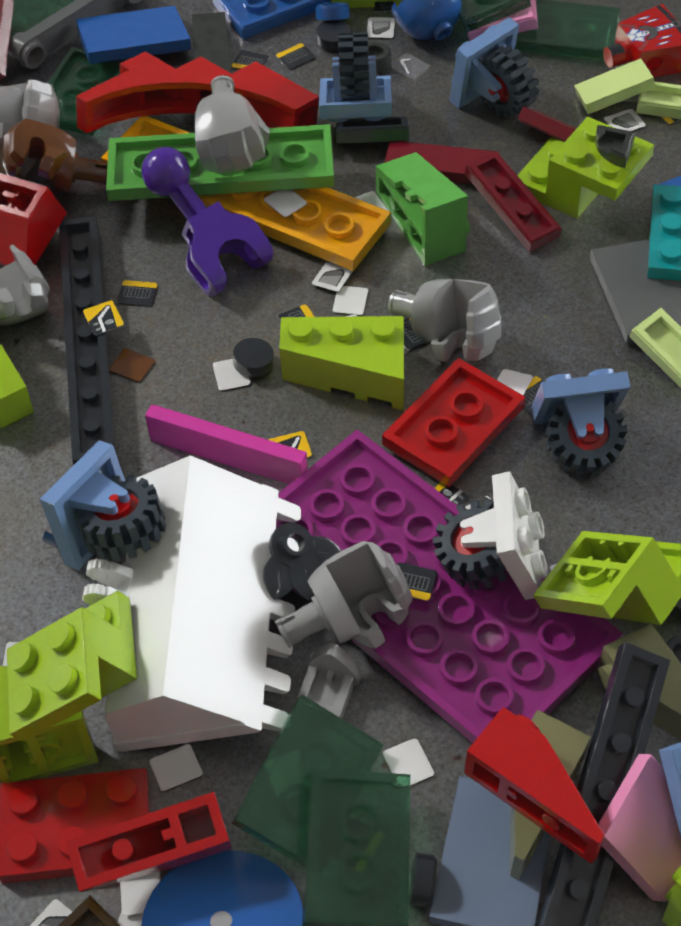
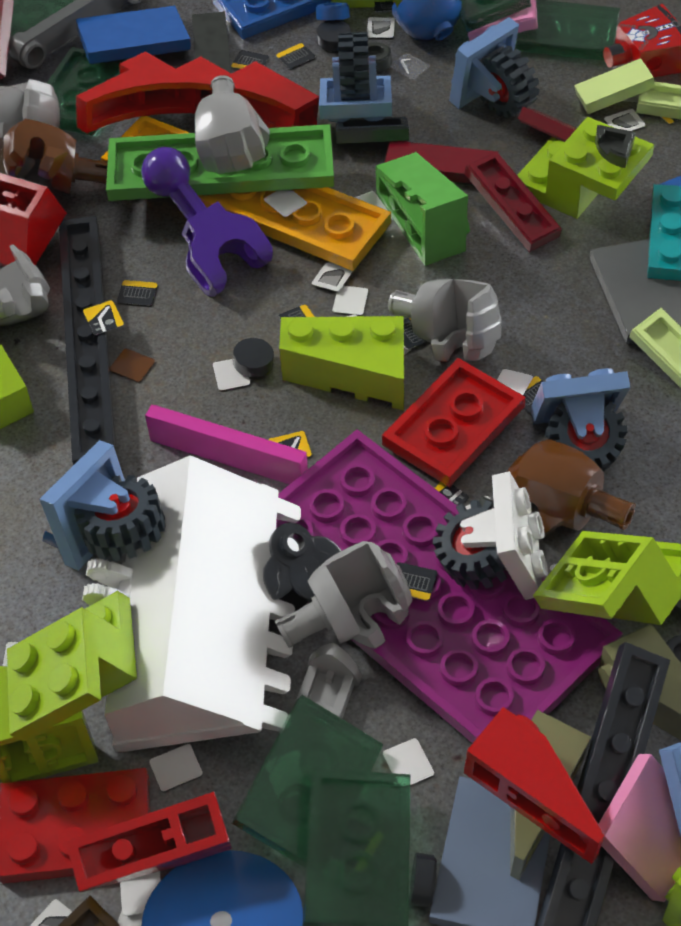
(567, 488): none -> reddish brown piece

